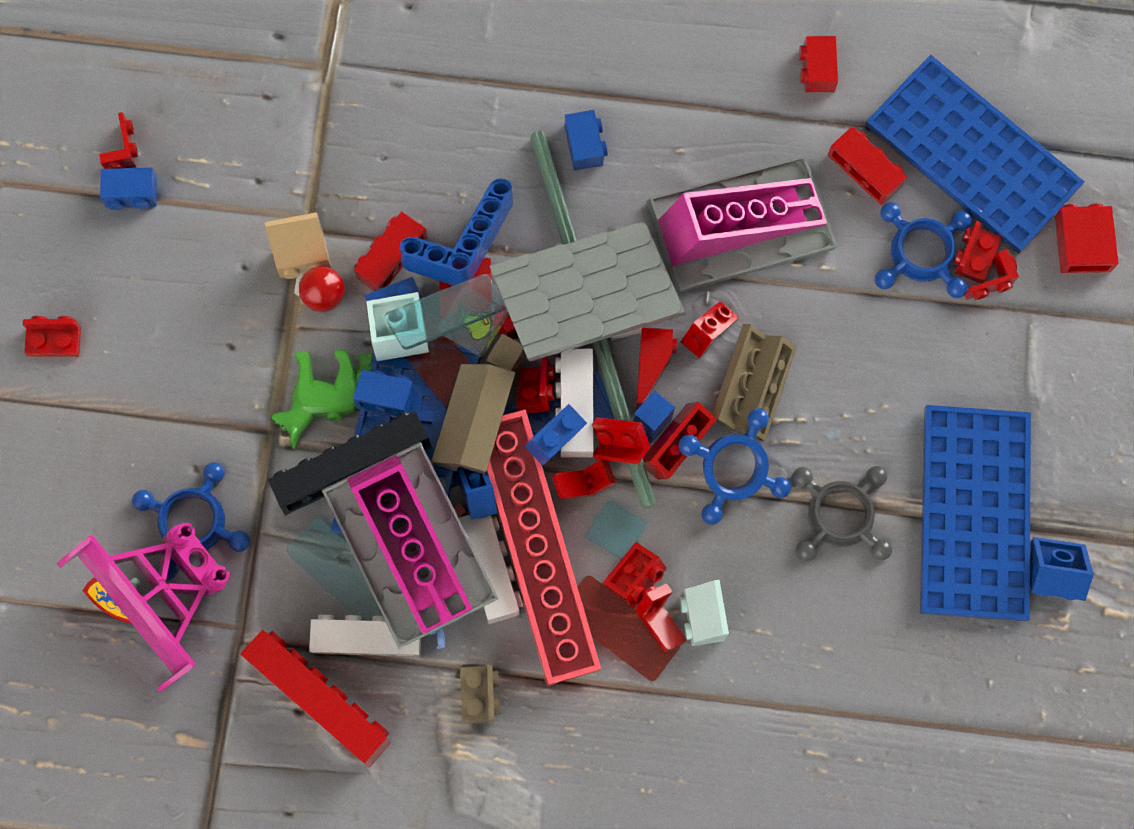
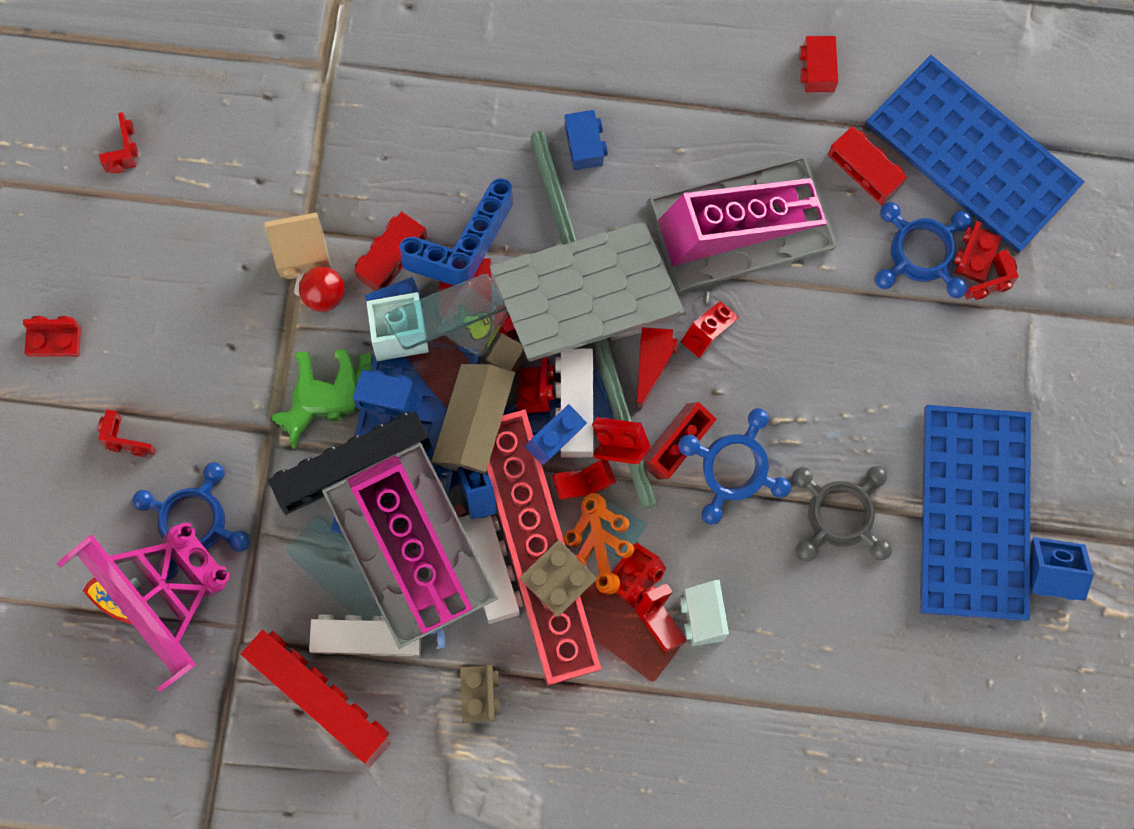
(109, 428): none -> red bracket
(128, 188): blue brick -> none
(558, 578): none -> dark tan plate
(598, 538): none -> orange plant
(654, 415): blue brick -> none
(753, 379): dark tan slope -> none
(1086, 239): red brick -> none

